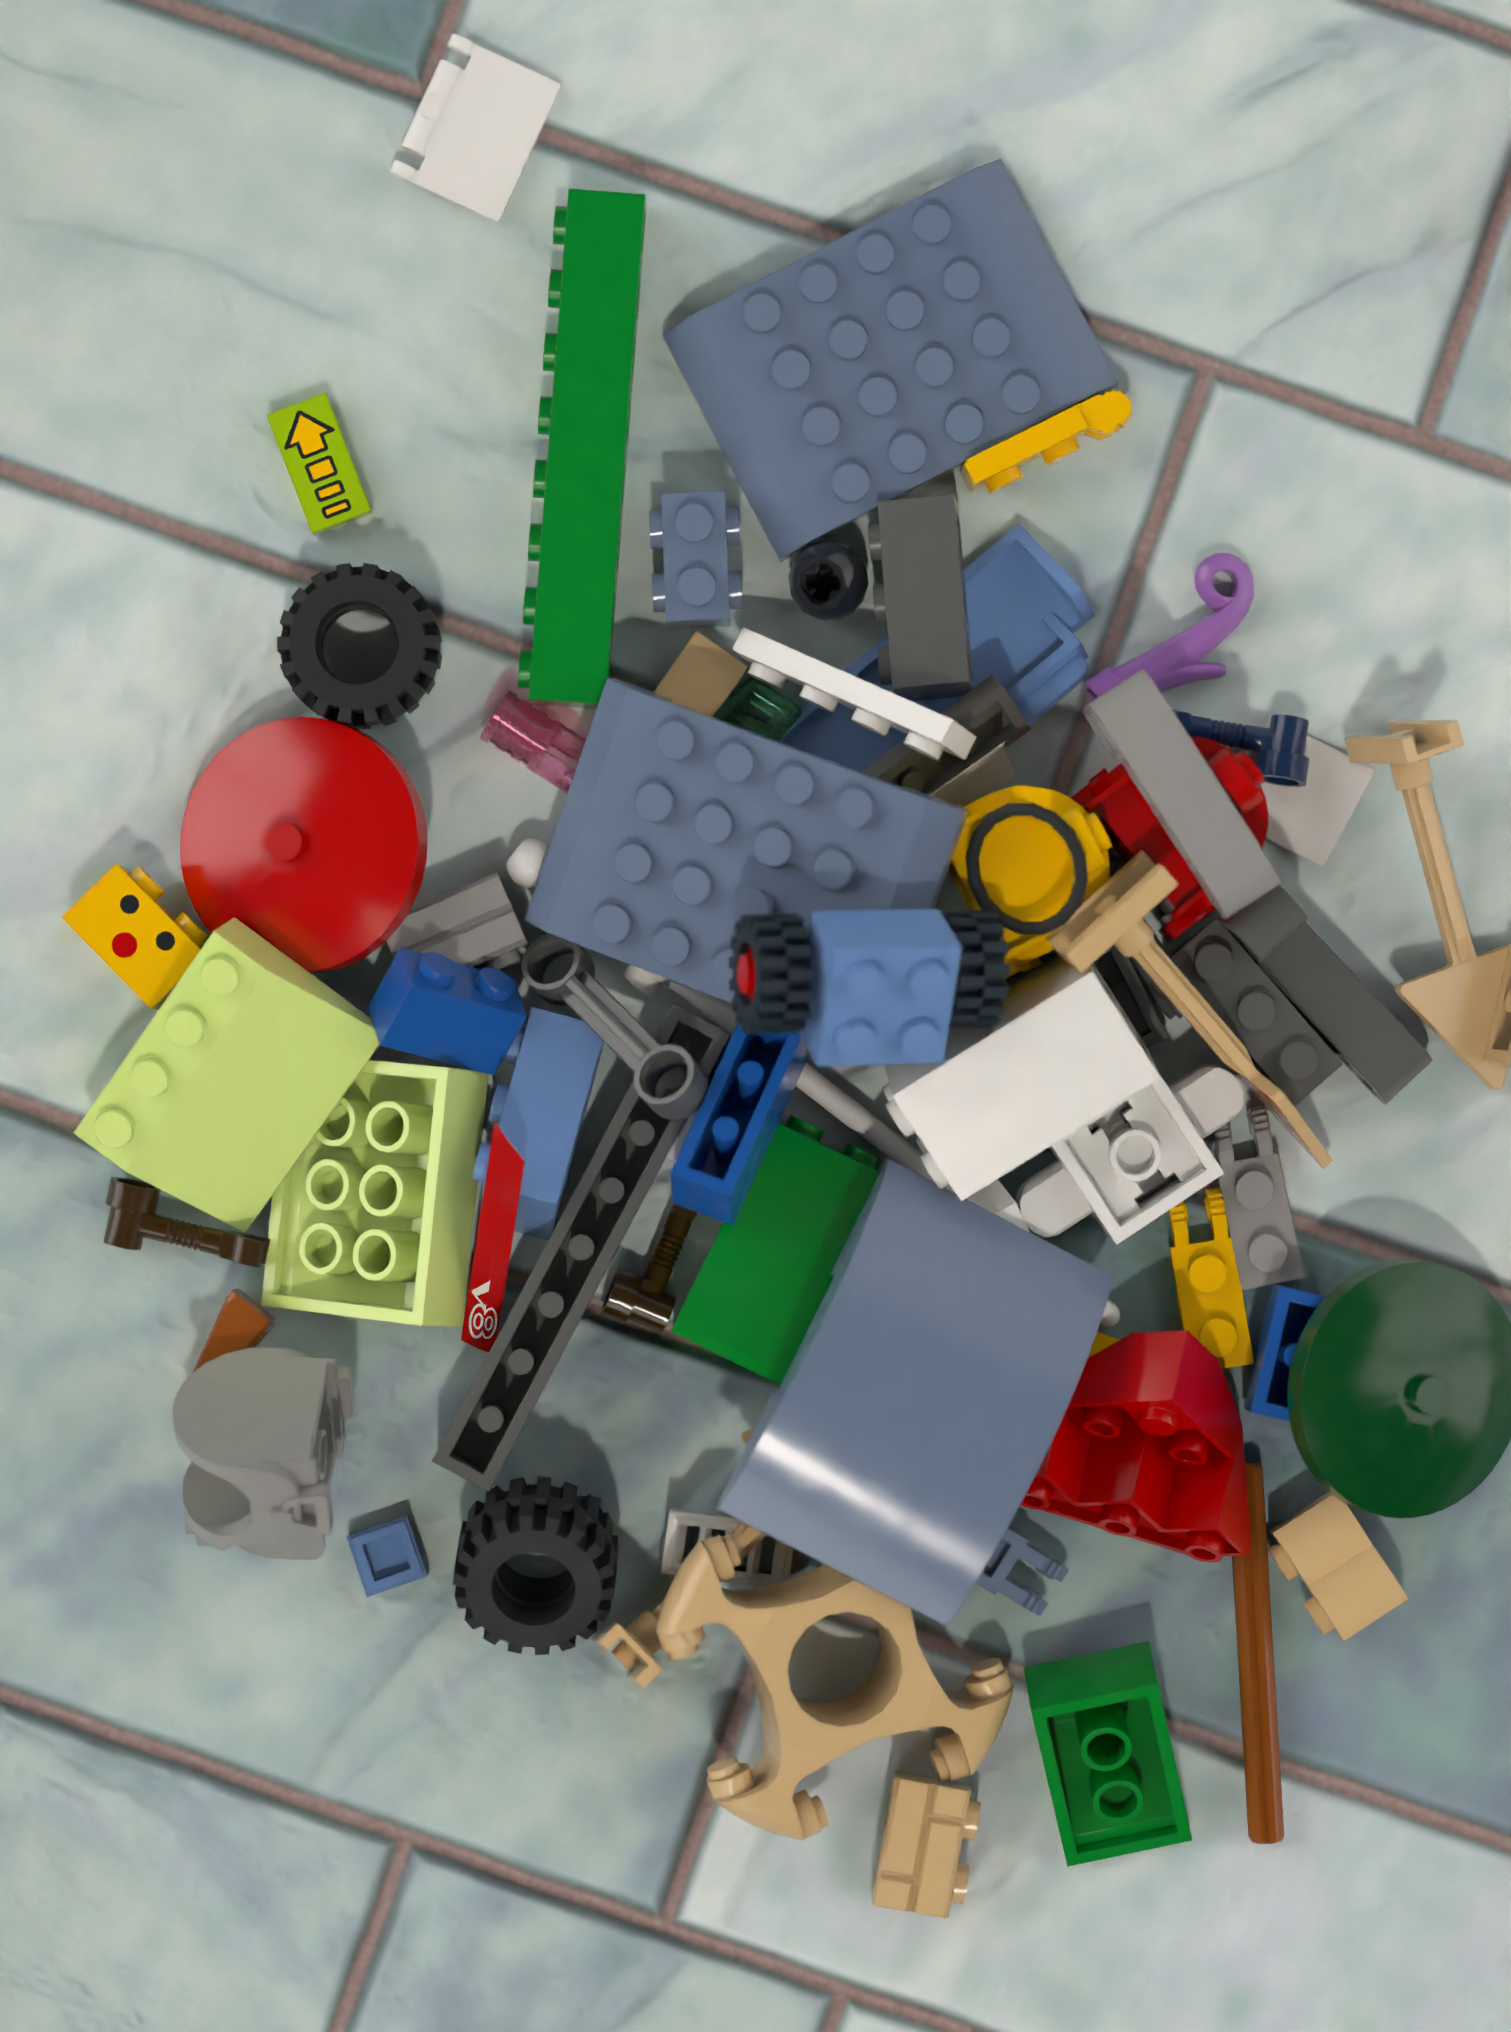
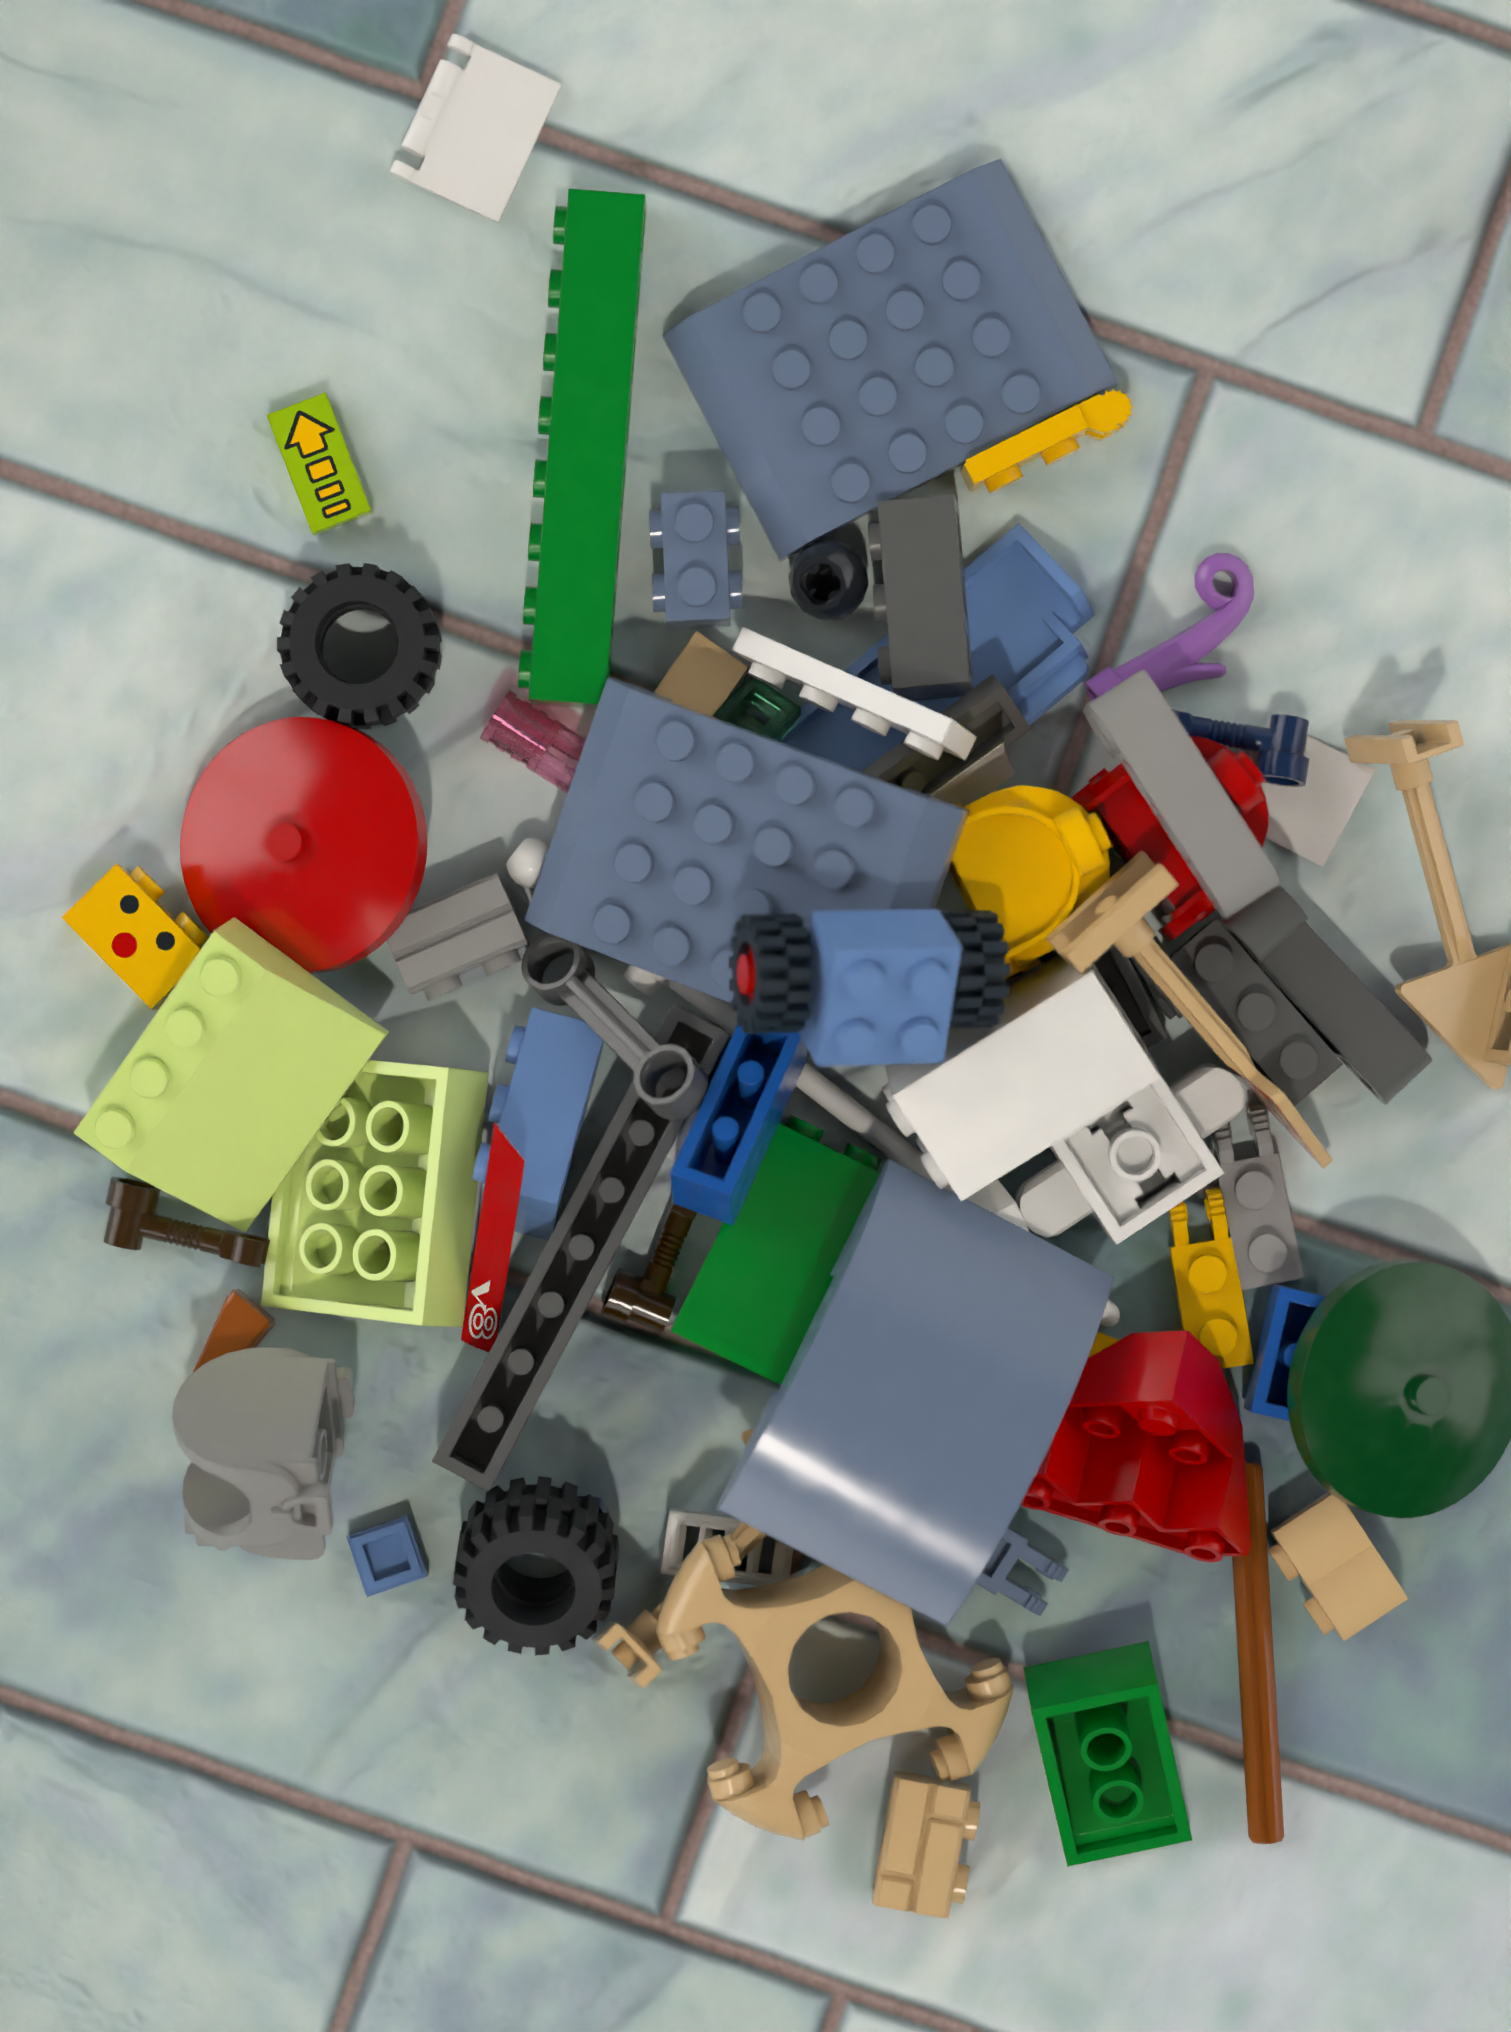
(447, 1011): blue brick -> none
(1074, 847): black piece -> none

